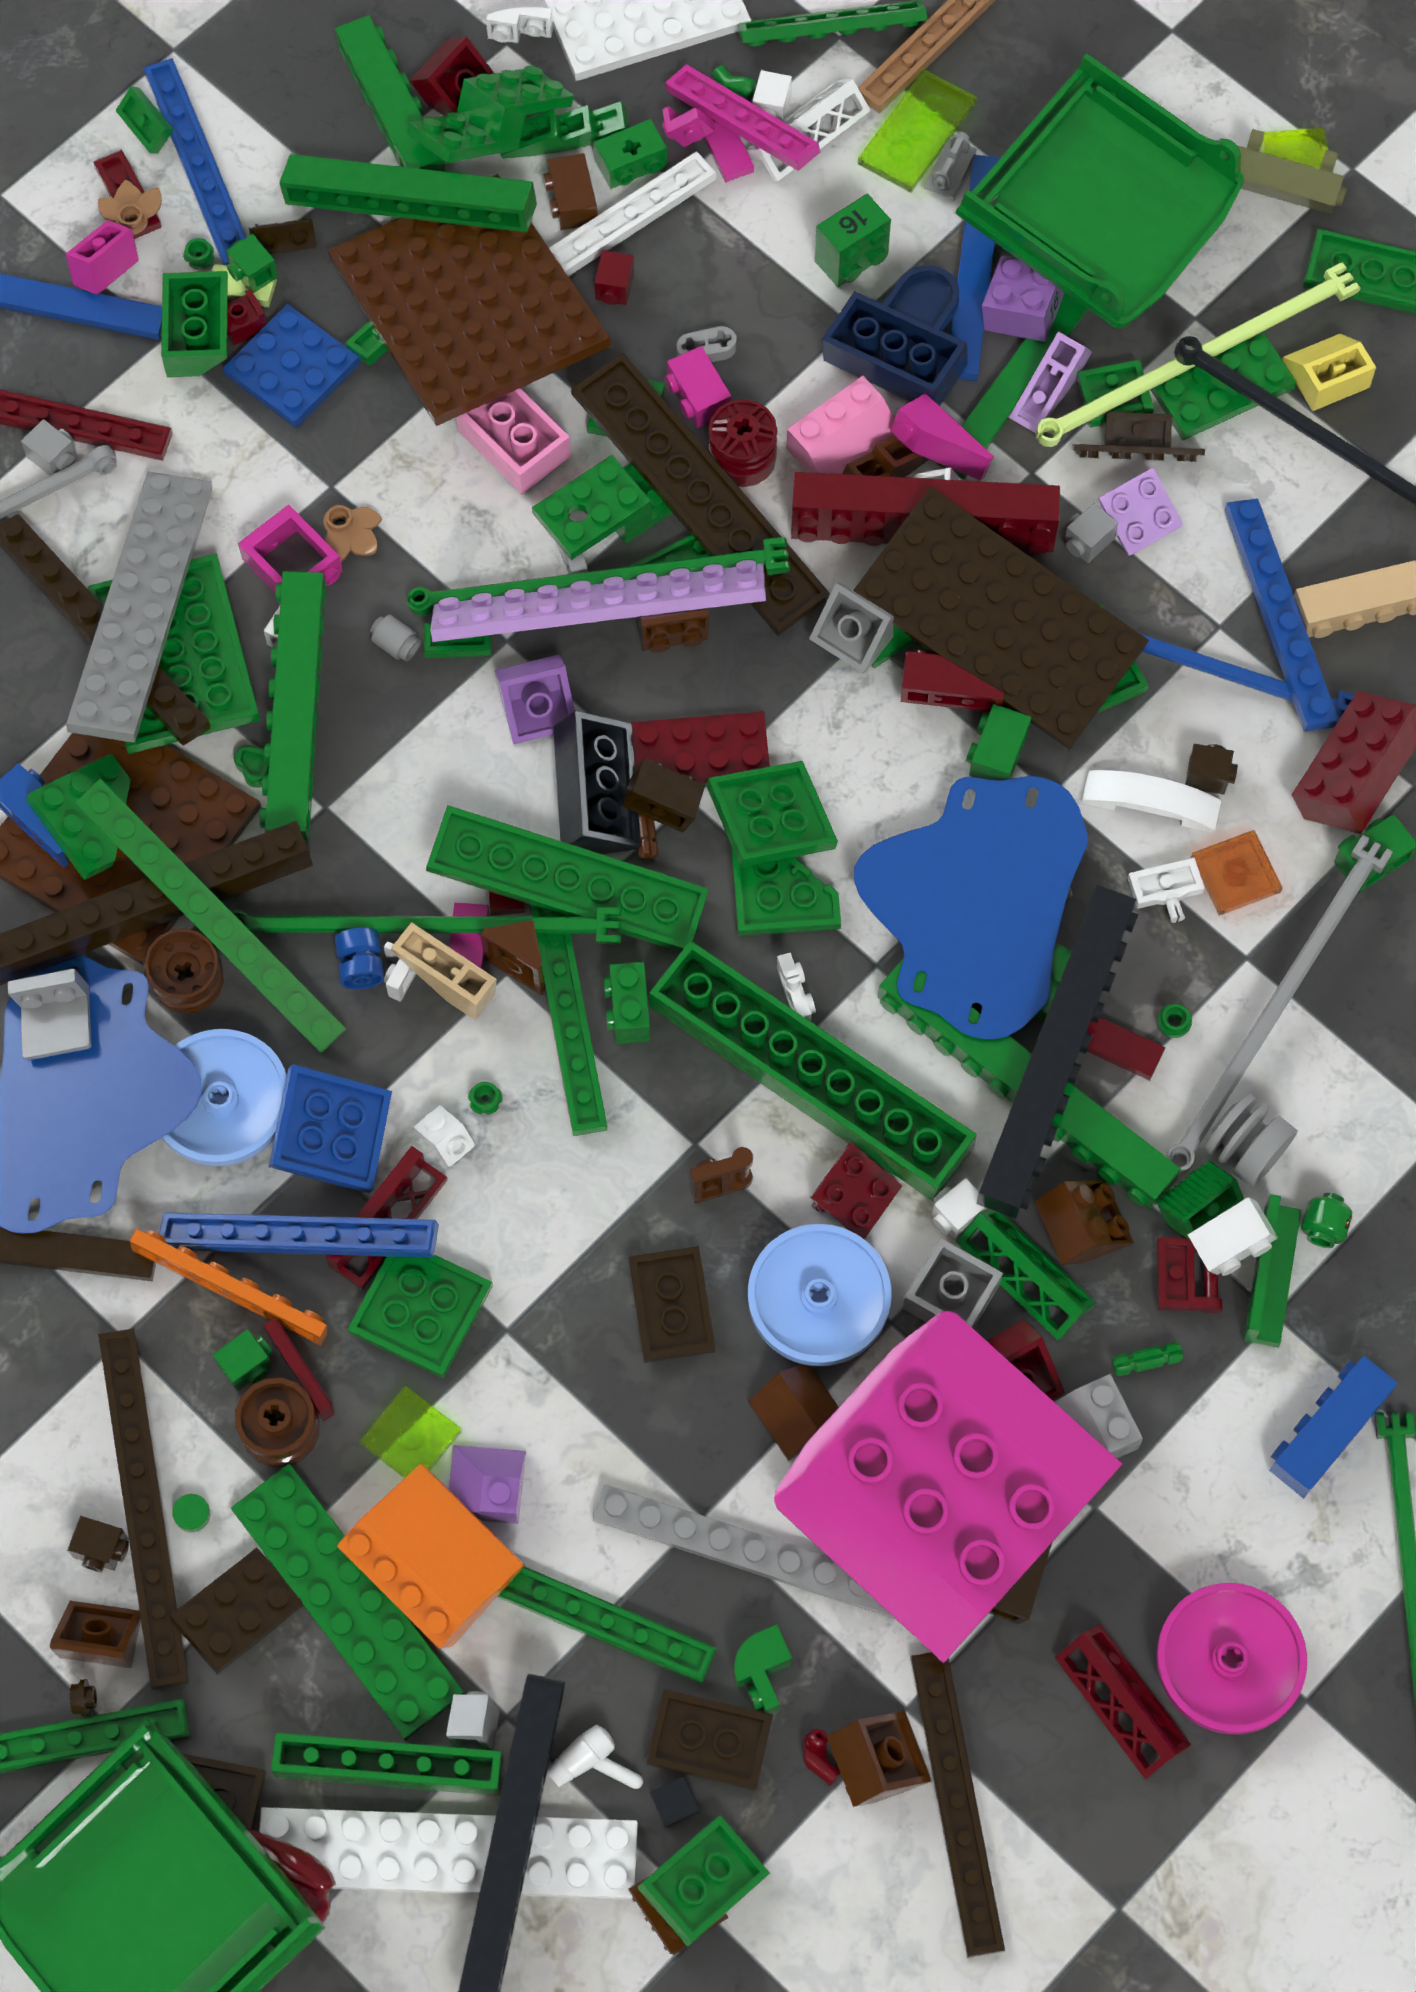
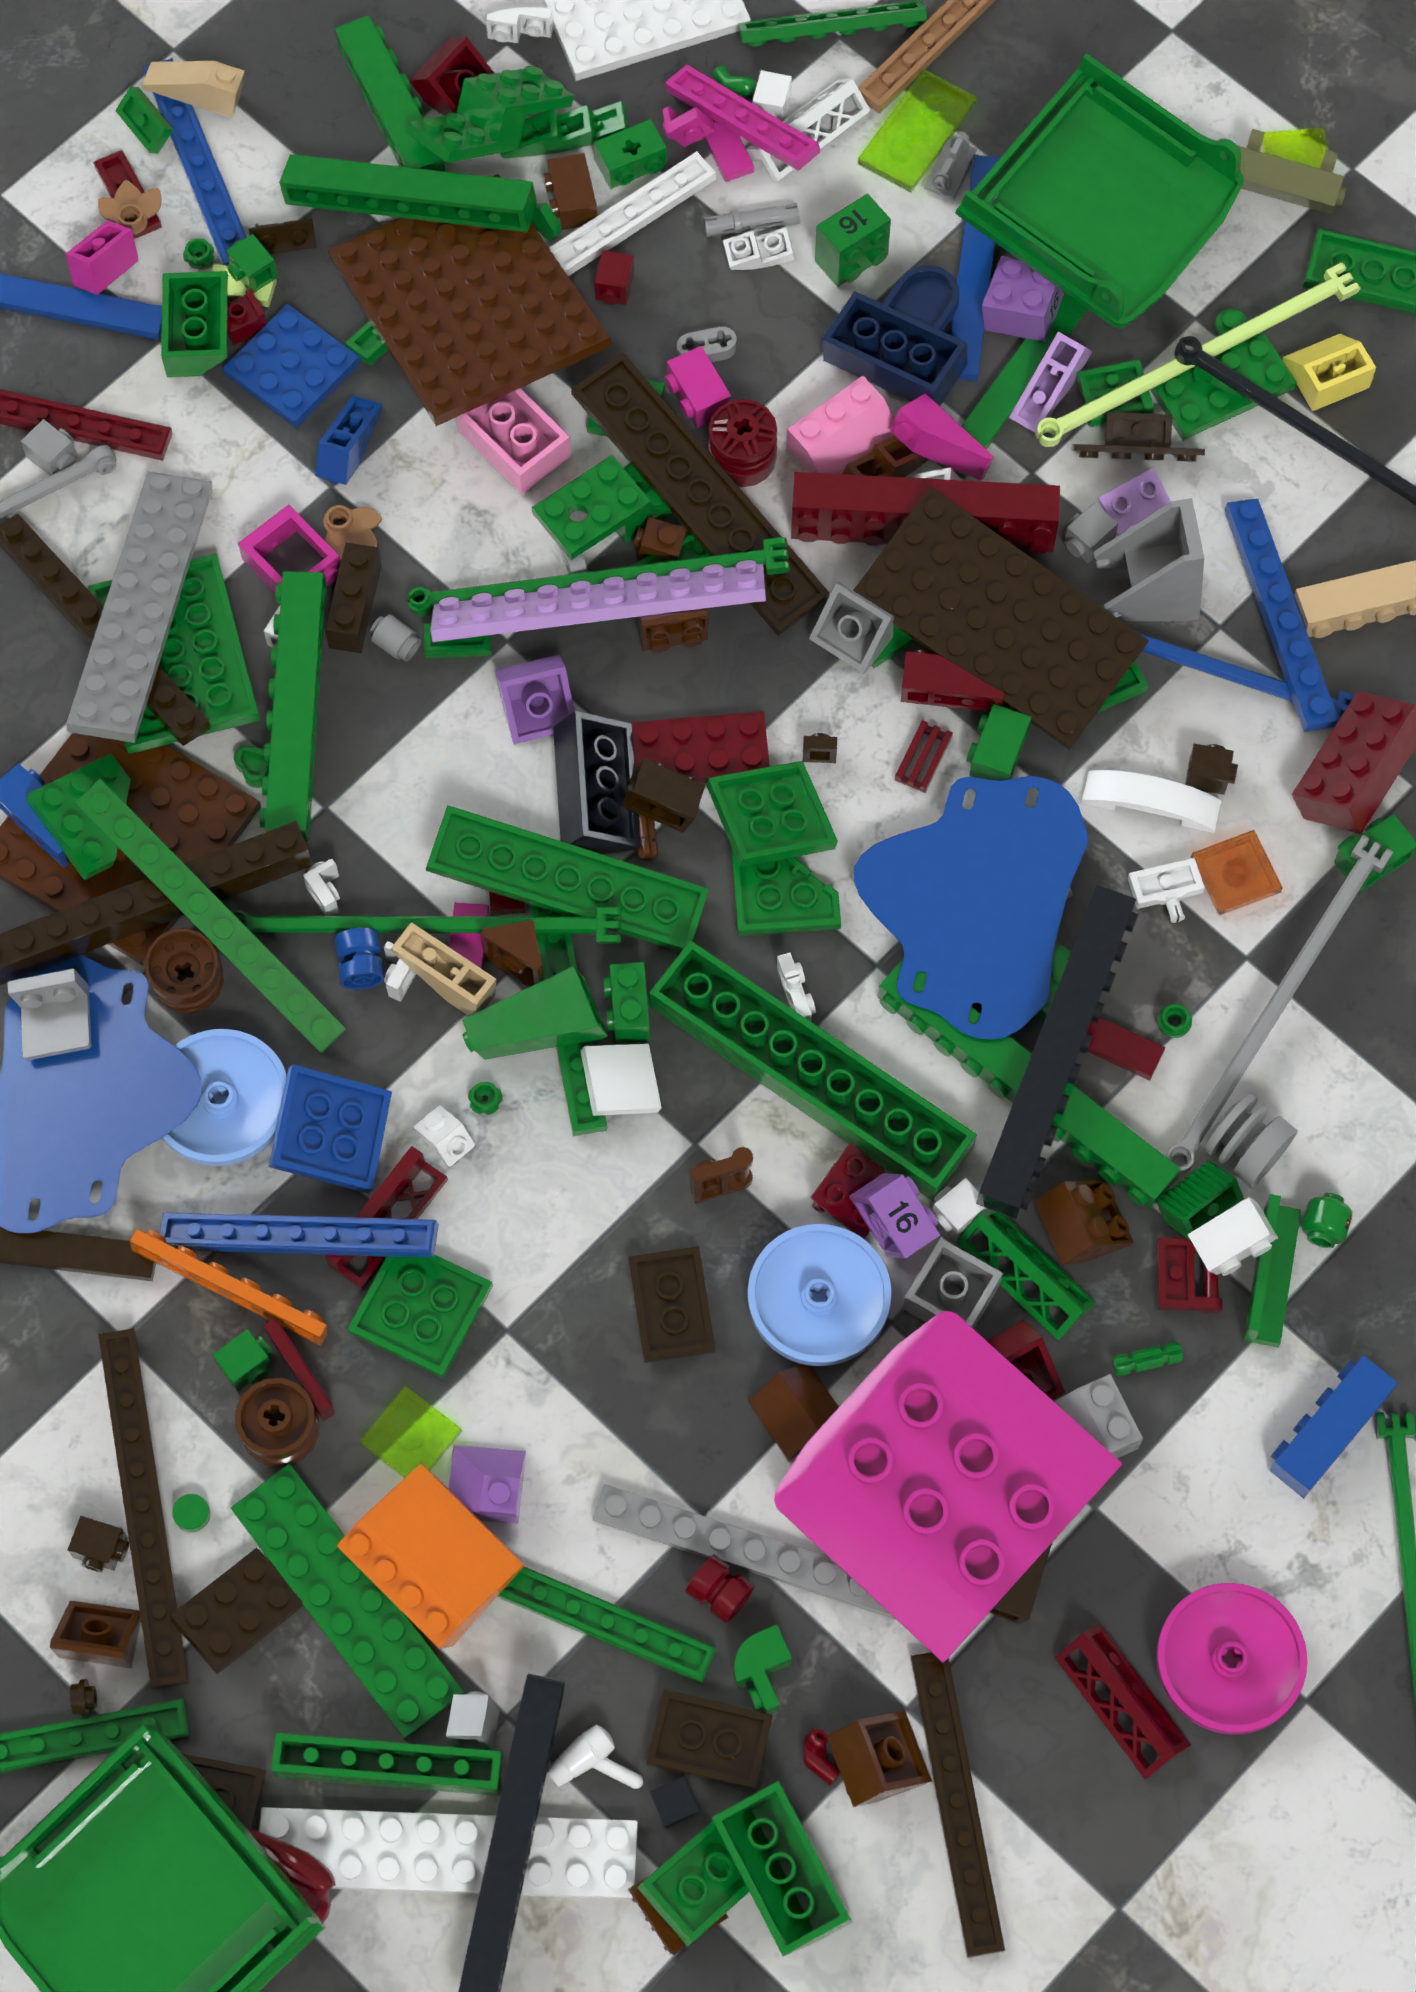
(197, 83): none -> tan slope
(321, 889): none -> white bracket
(346, 440): none -> blue slope
(353, 597): none -> dark brown brick
(538, 1018): none -> green slope
(546, 221): none -> green tile
(620, 1079): none -> white tile
(659, 539): none -> reddish brown bracket
(720, 1589): none -> dark red wheel
(738, 222): none -> light grey pin
(754, 252): none -> white slope
(782, 1869): none -> green slope
(819, 748): none -> dark brown plate
(895, 1214): none -> medium lavender brick
(934, 733): none -> dark red tile
(1162, 565): none -> light grey ladder
(1228, 320): none -> green plate

